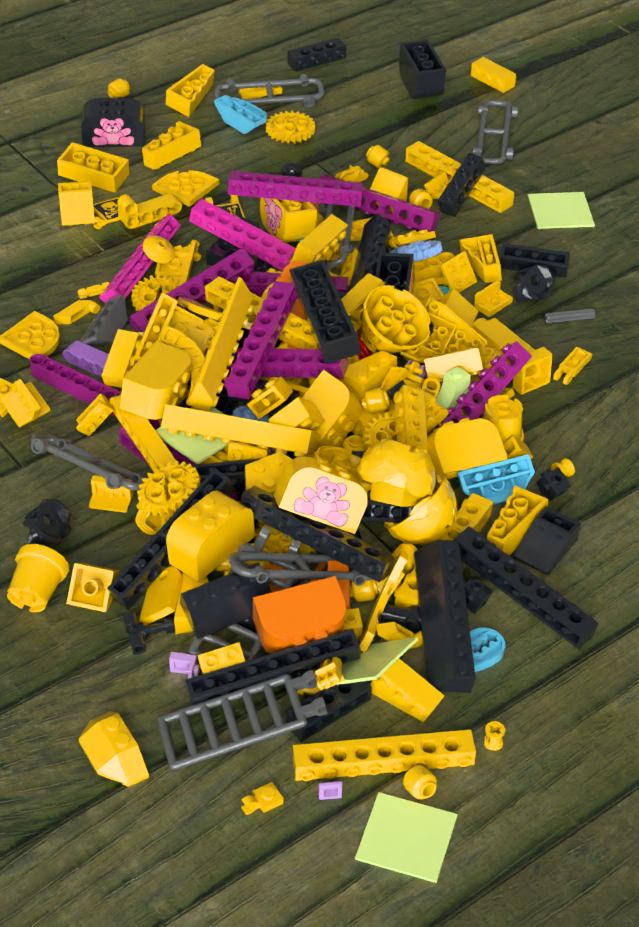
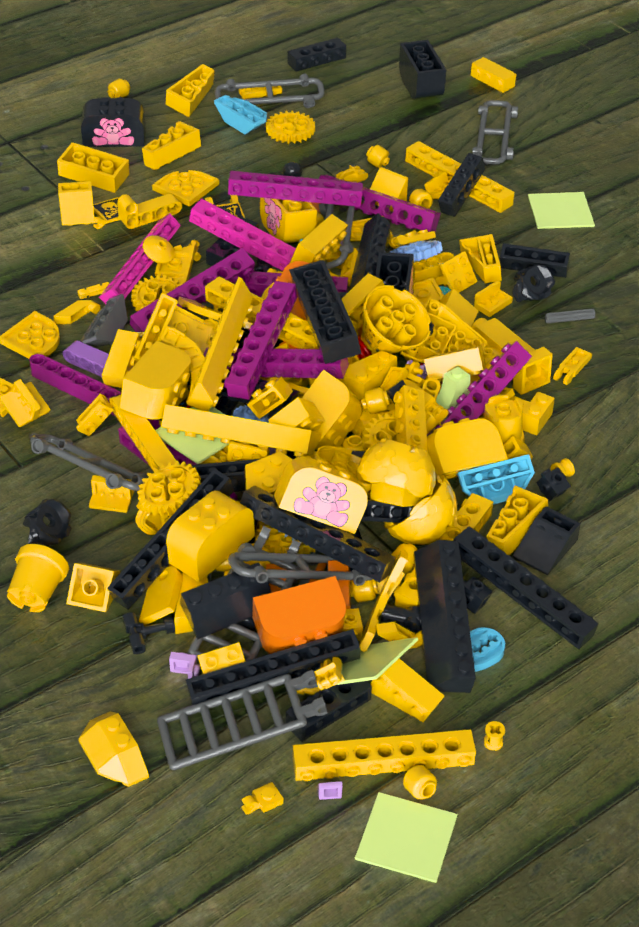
(536, 412): none -> yellow brick

